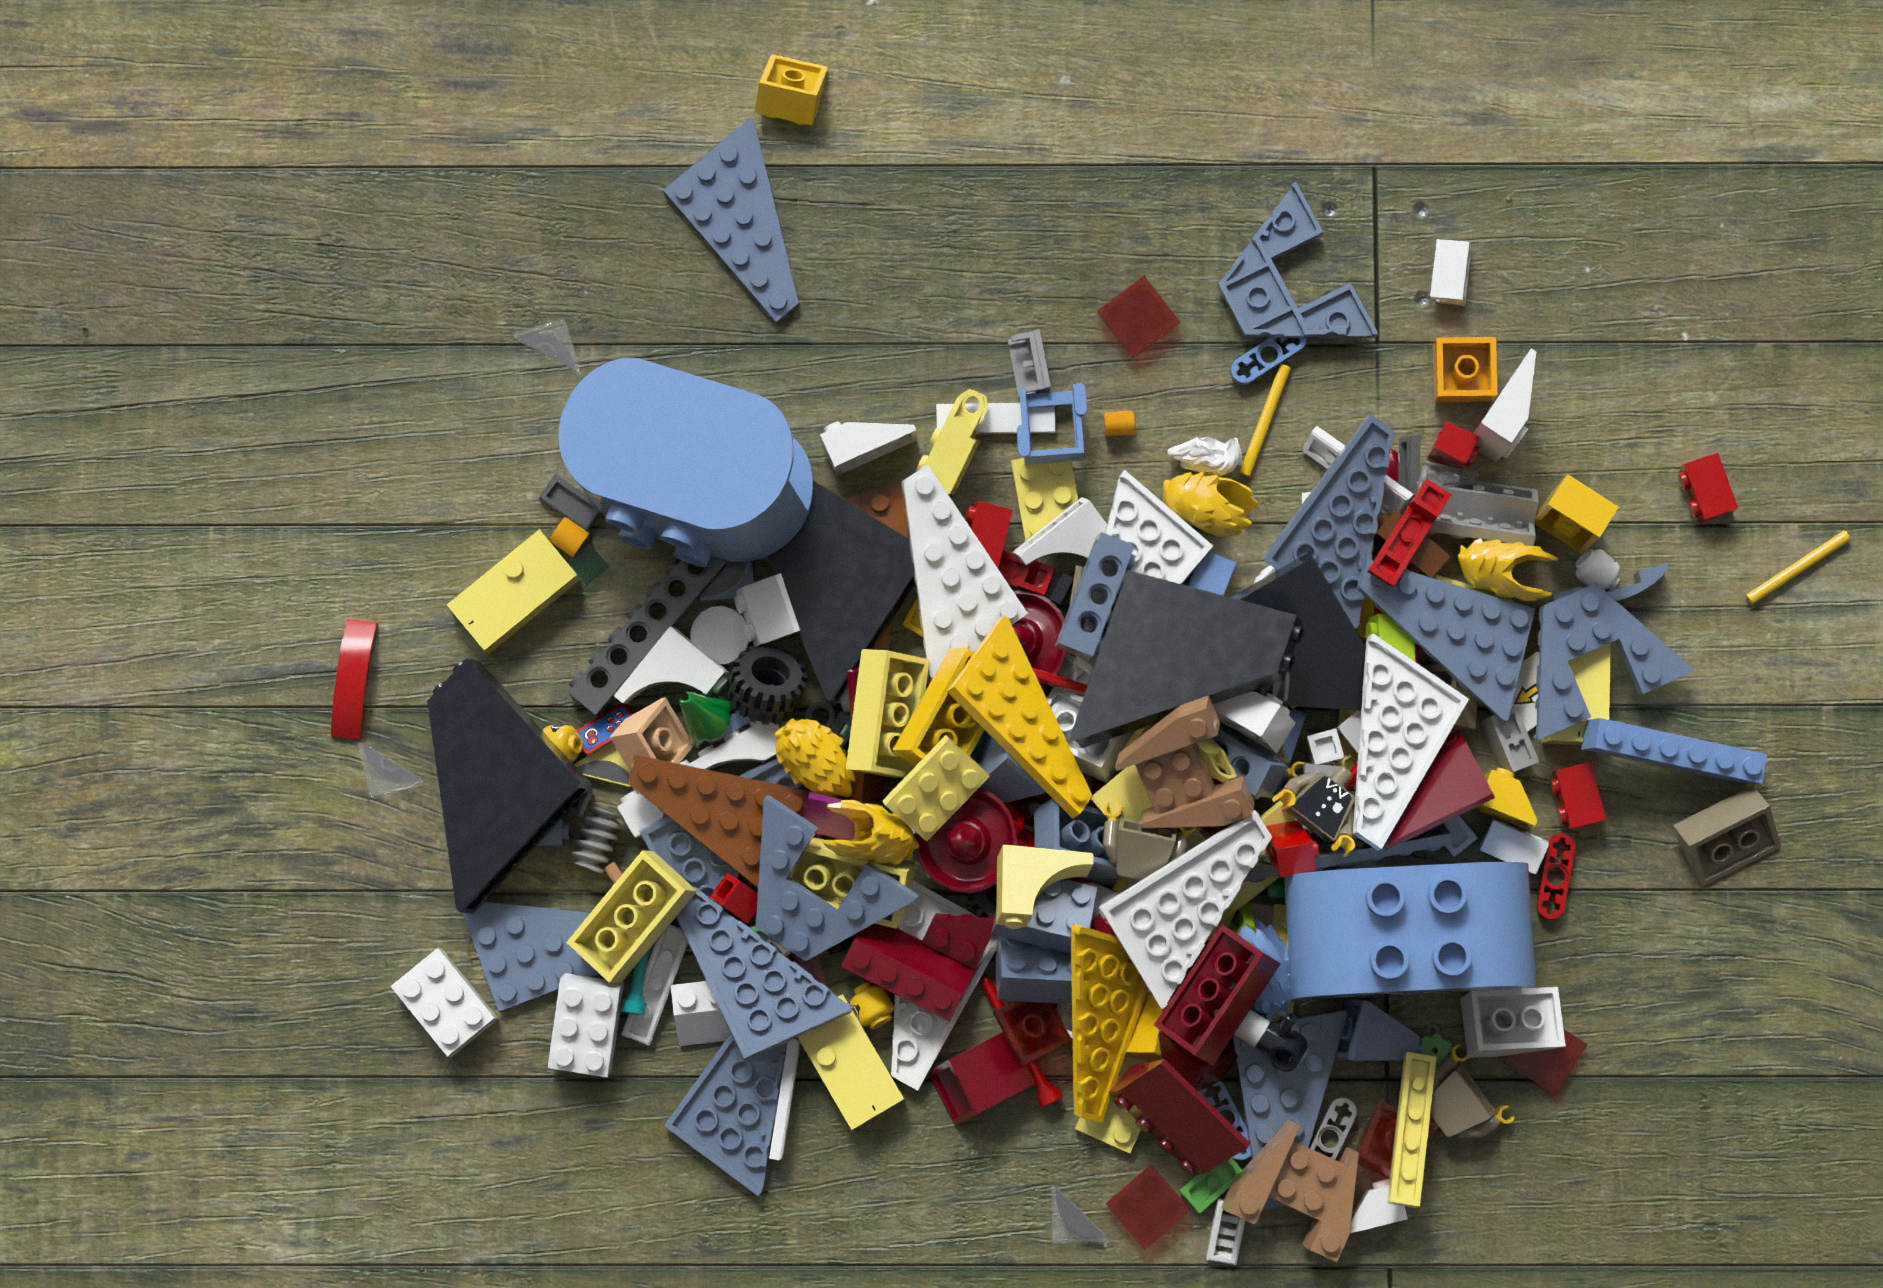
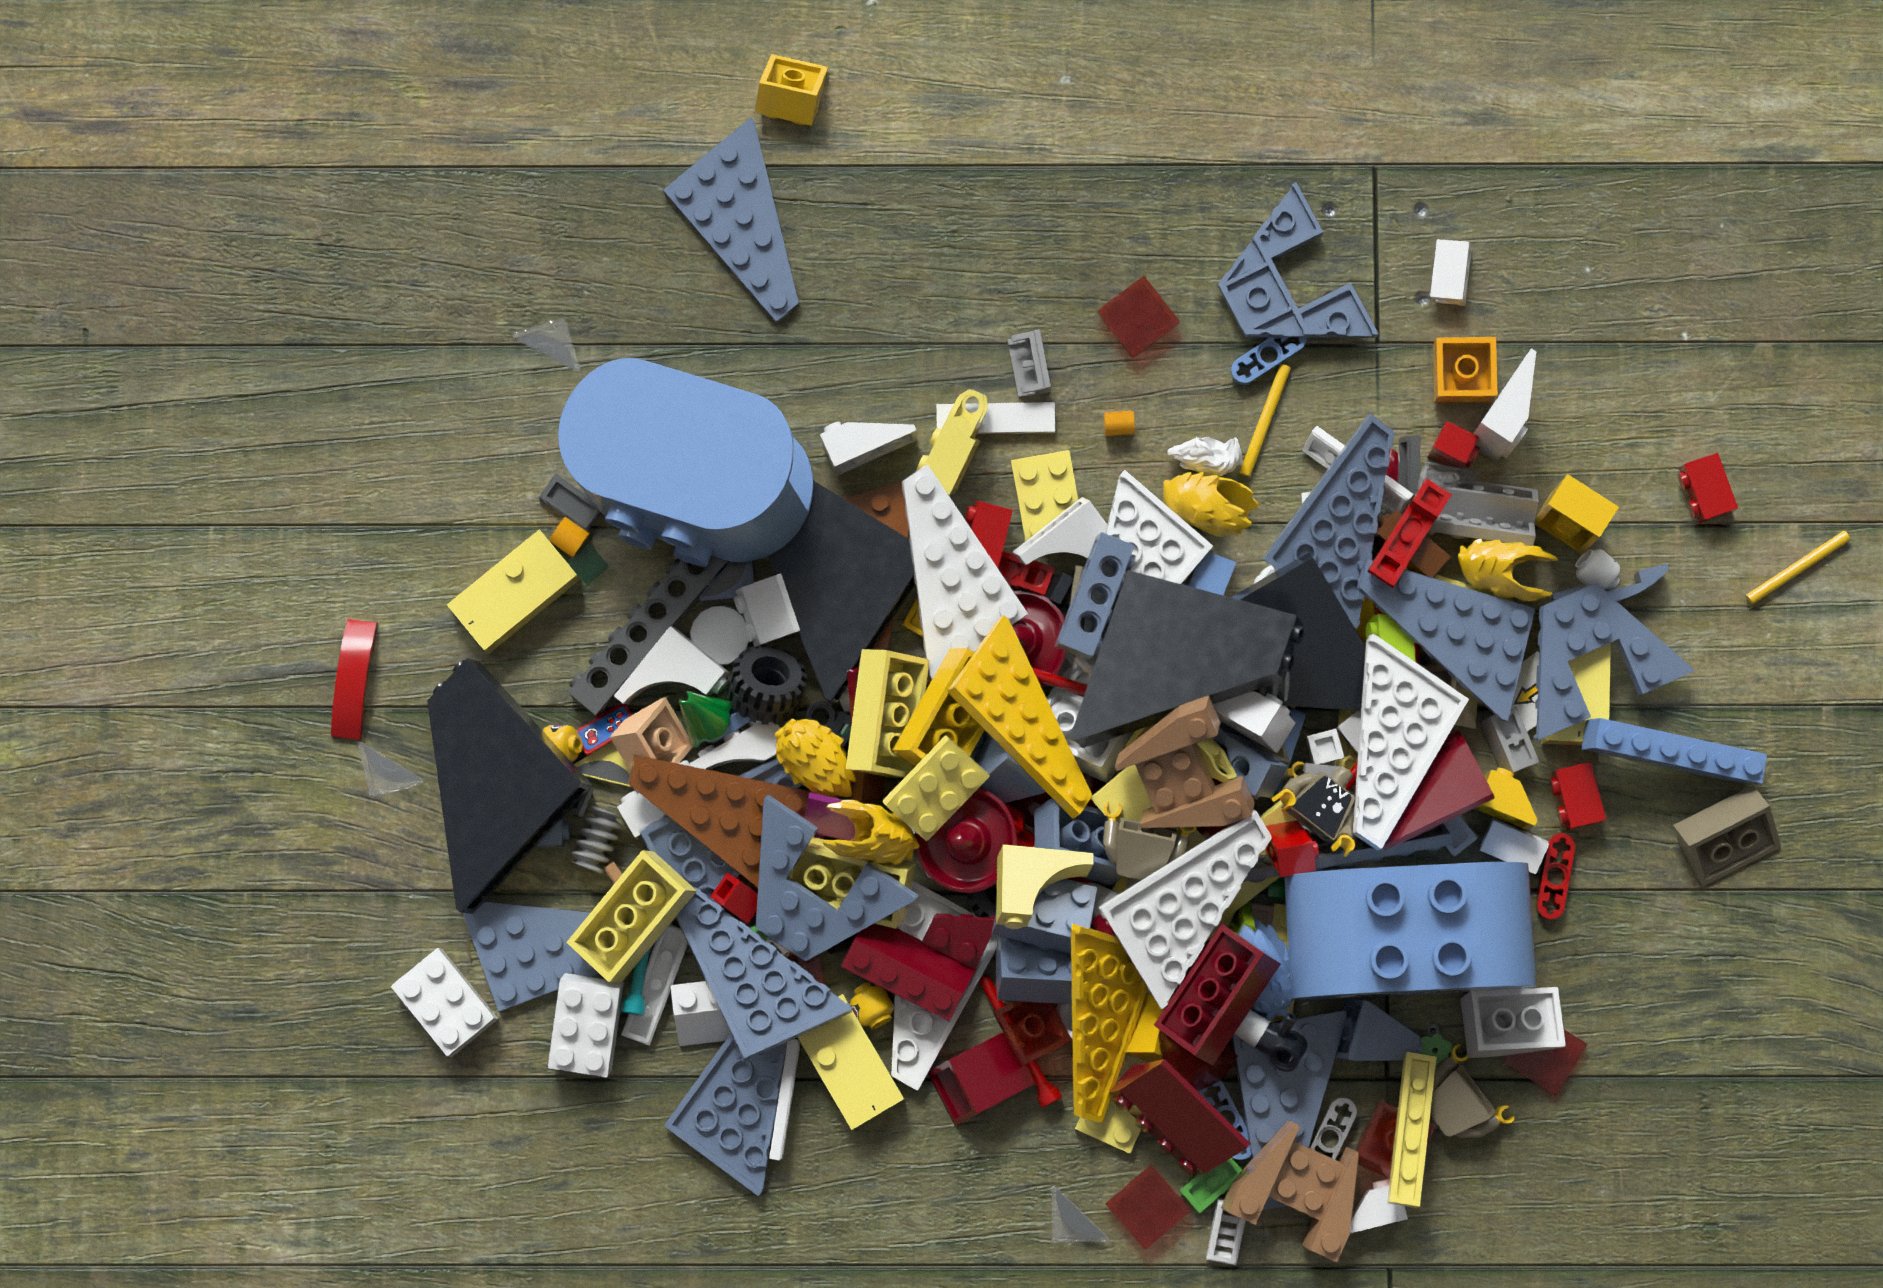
(1077, 399): medium blue piece -> none

